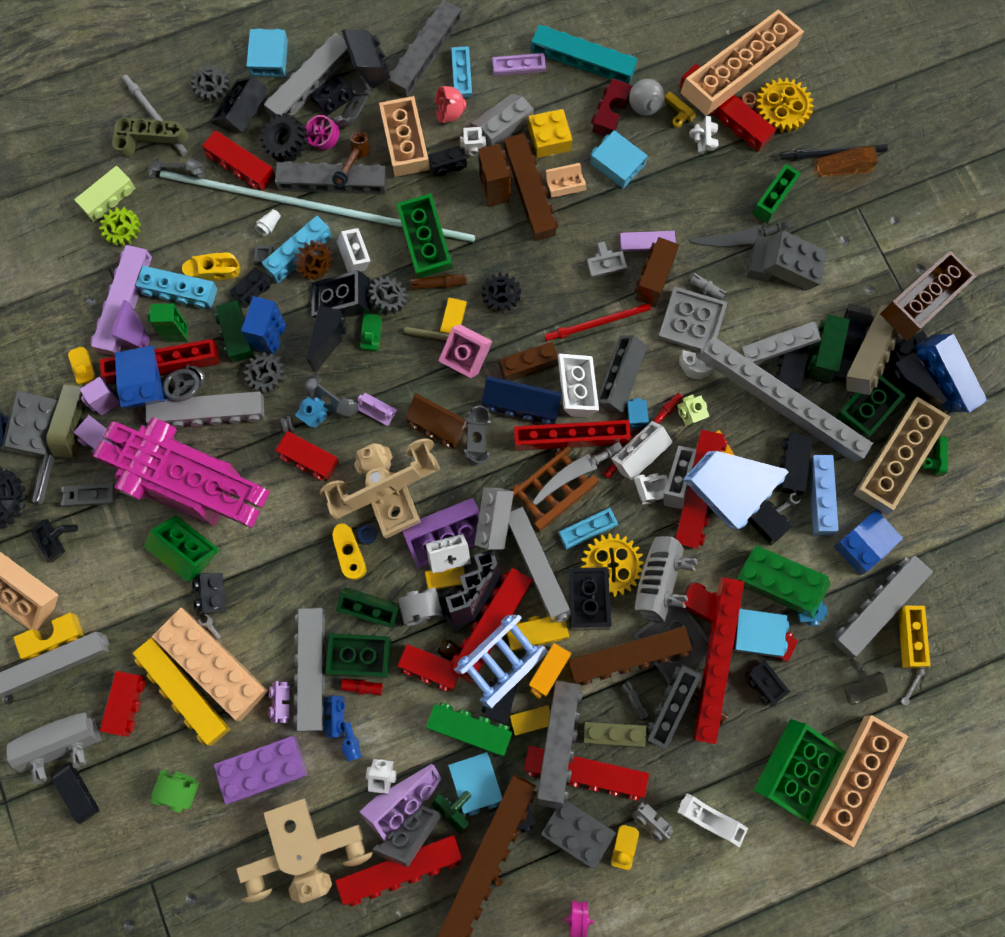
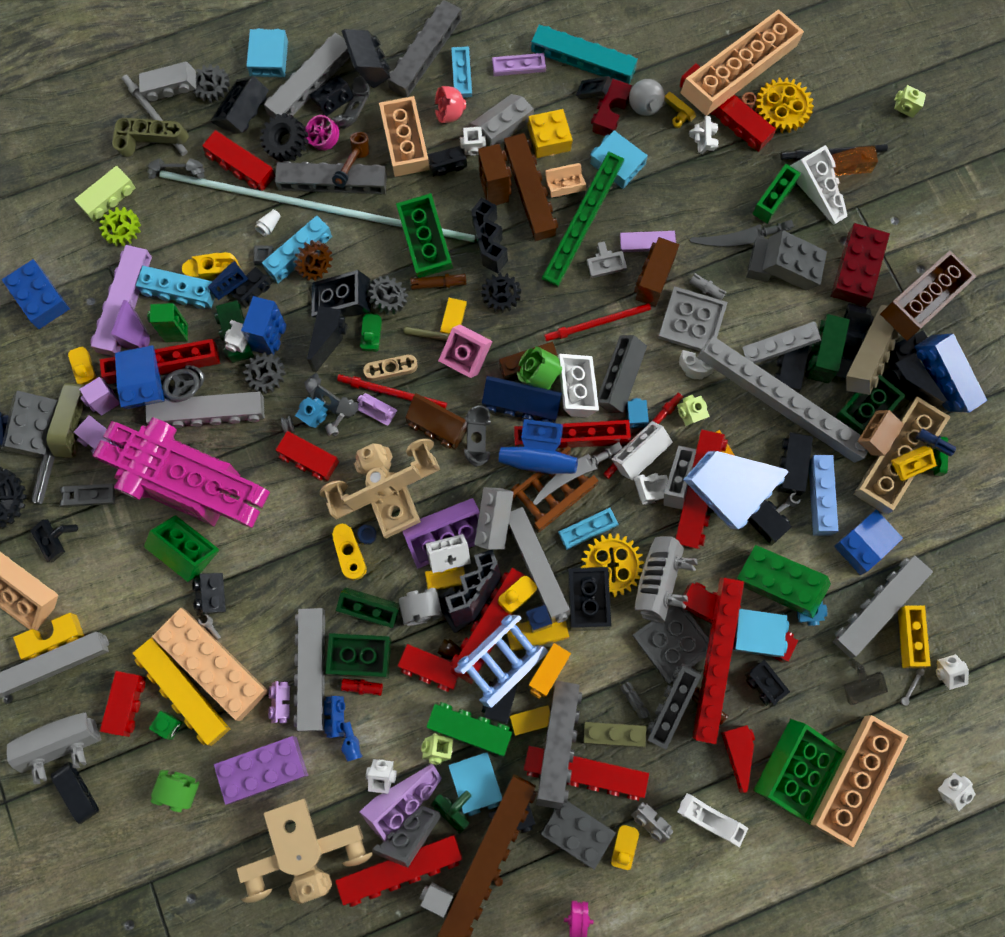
(35, 294): none -> blue brick
(166, 725): none -> green brick
(167, 81): none -> light grey brick
(230, 285): none -> dark blue slope
(234, 338): none -> white brick
(332, 427): none -> light grey hand
(353, 250): white brick -> none
(357, 382): none -> red bar
(402, 359): none -> tan beam
(436, 898): none -> light grey brick
(437, 748): none -> yellowish green brick
(489, 235): none -> black brick
(517, 594): none -> yellow piece
(538, 619): none -> dark blue brick
(539, 368): none -> bright green brick
(539, 450): none -> blue plate
(583, 219): none -> green tile
(594, 87): none -> black plate
(630, 654): reddish brown brick -> none
(740, 753): none -> red slope
(820, 183): none -> white wedge
(860, 265): none -> dark red brick
(880, 432): none -> medium nougat brick
(909, 101): none -> yellowish green brick
(914, 462): none -> yellow slope
(936, 442): none -> dark blue axle
(952, 672): none -> white brick
(957, 791): none -> white brick

